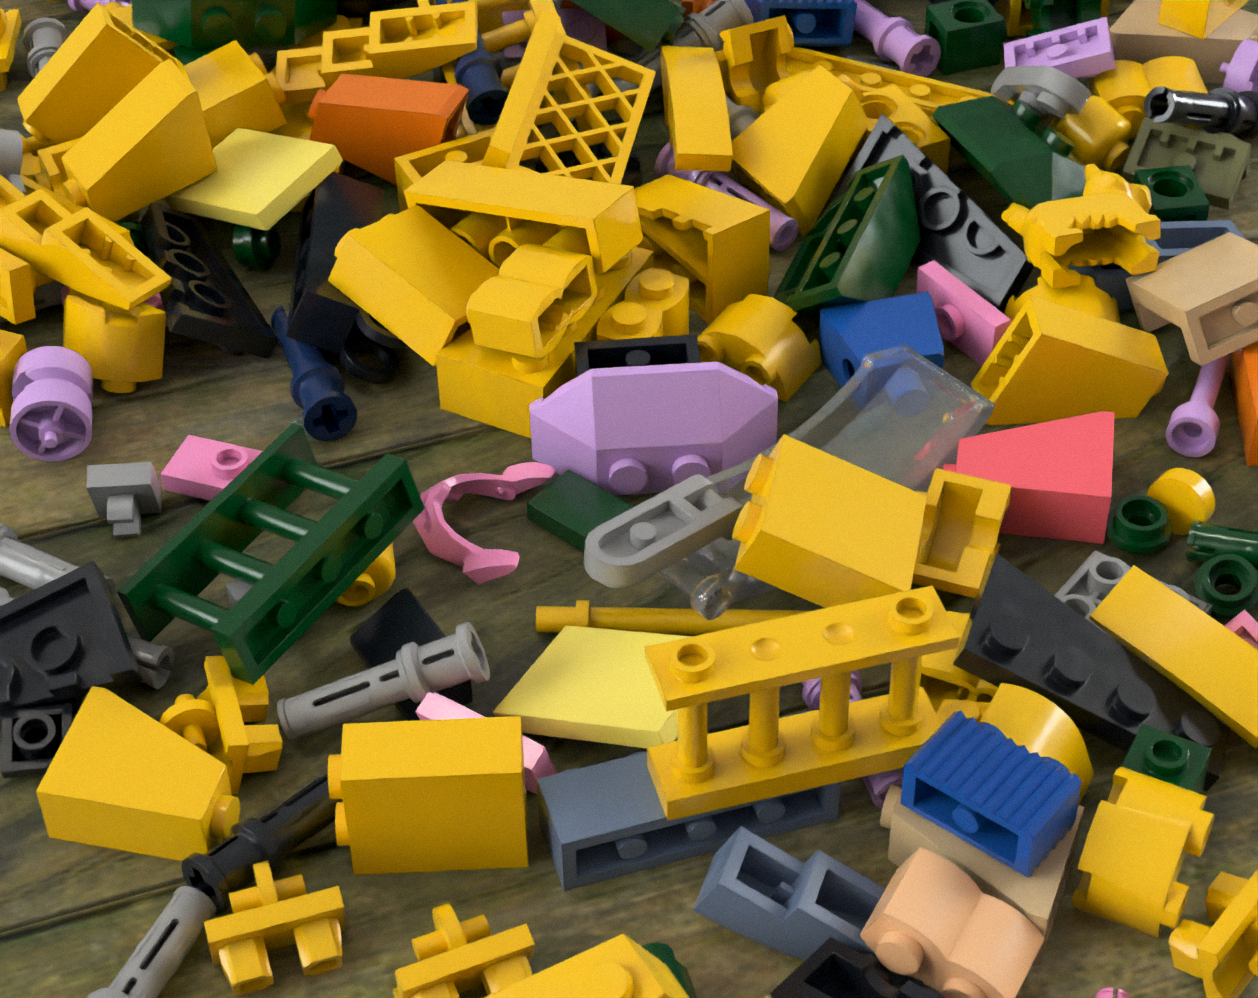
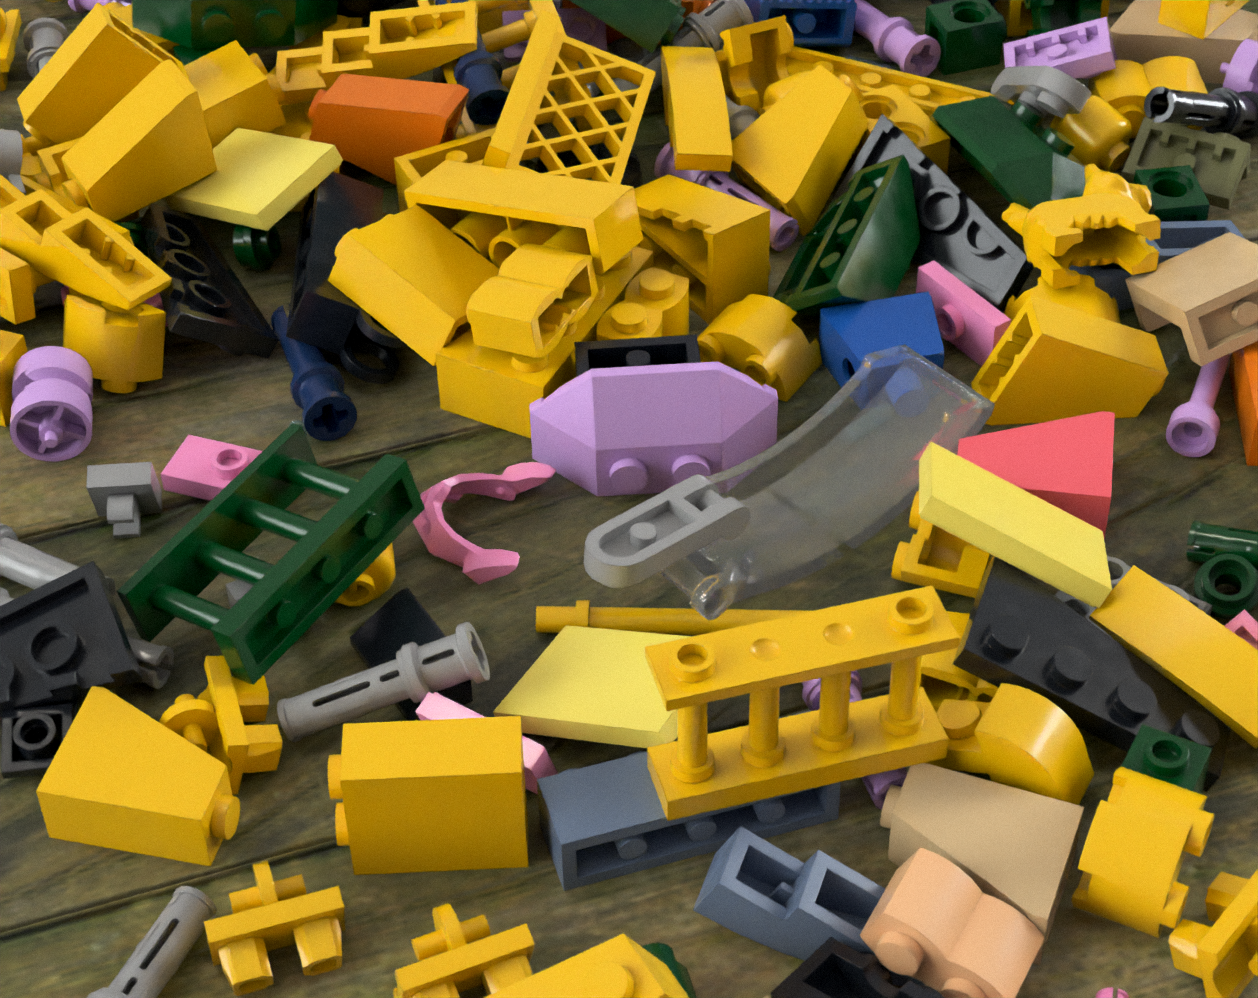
(253, 841): black pin -> none
(573, 508): dark green tile -> none
(827, 527): yellow brick -> none
(991, 792): blue brick -> none
(1013, 525): none -> light yellow tile
(1139, 525): dark green plate -> none
(1184, 497): yellow tile -> none

